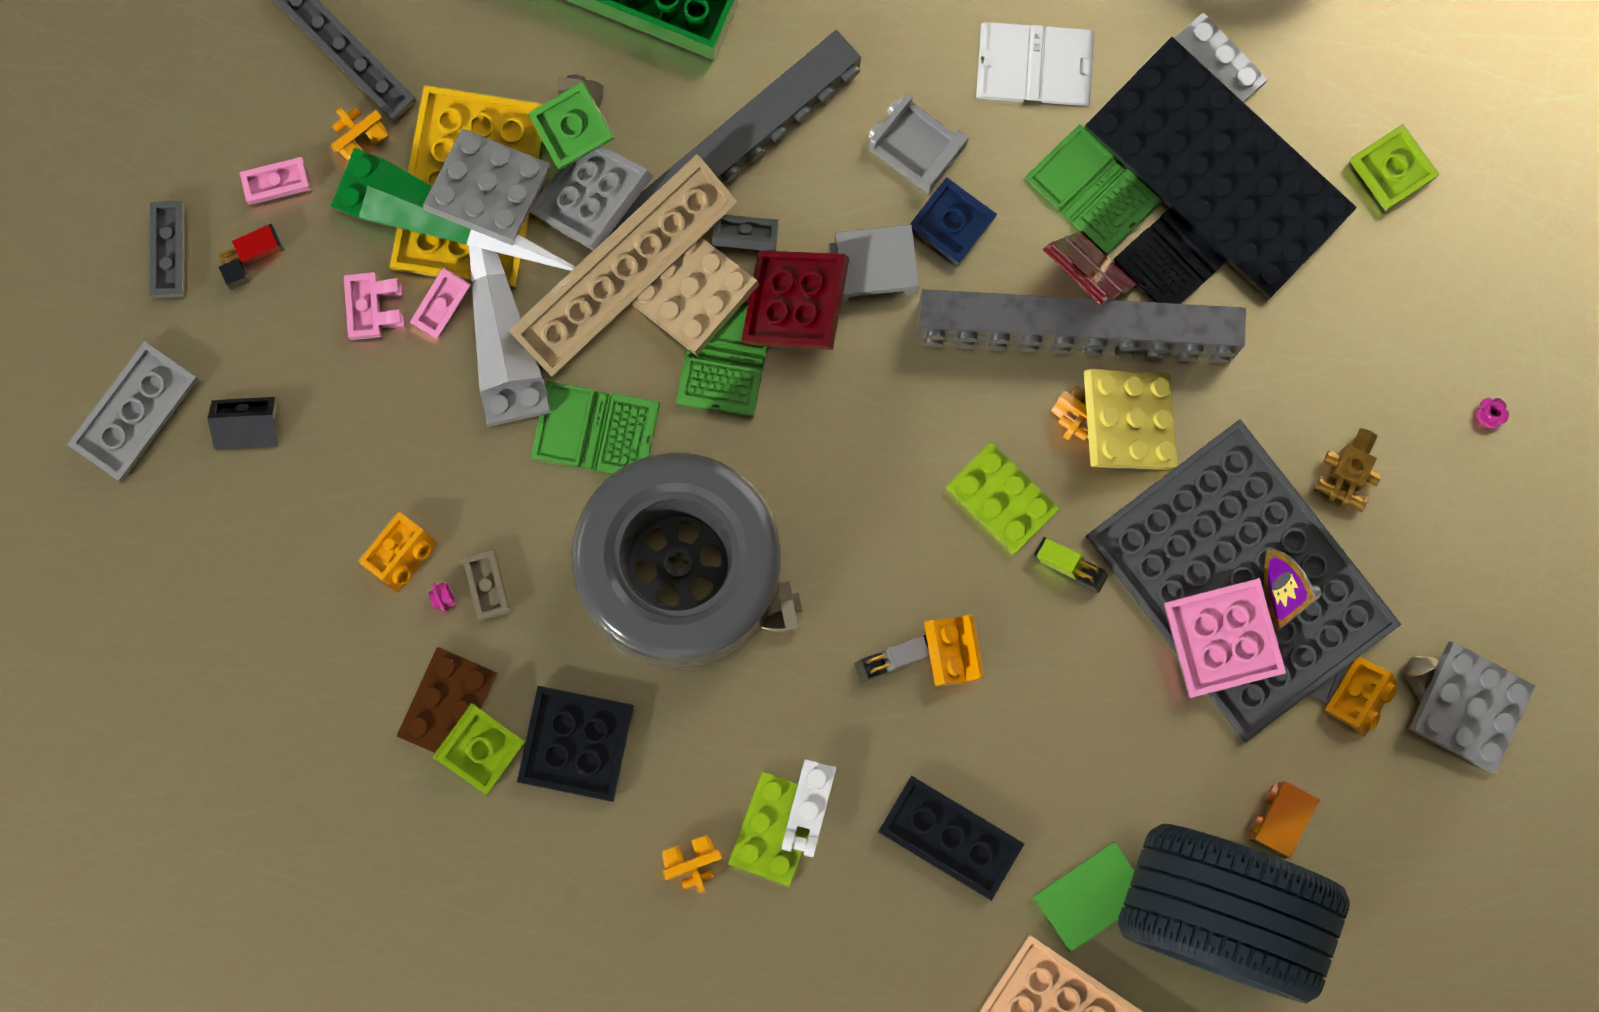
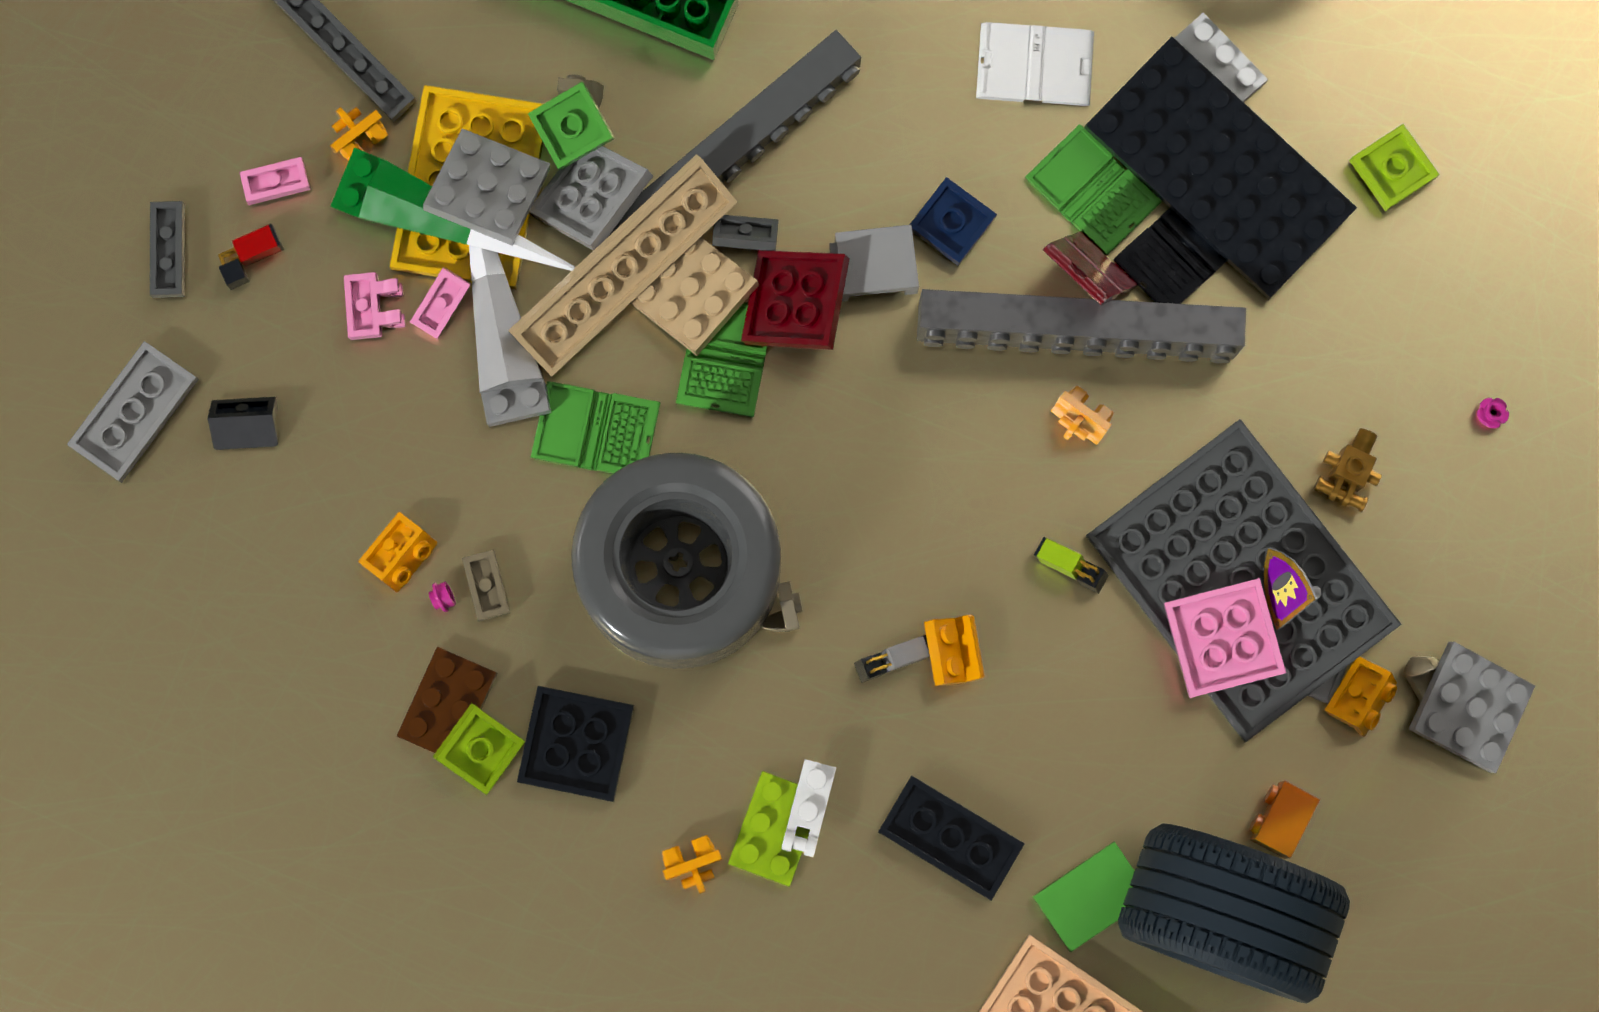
(916, 144): light grey panel -> none
(1002, 498): lime plate -> none
(1130, 419): light yellow plate -> none

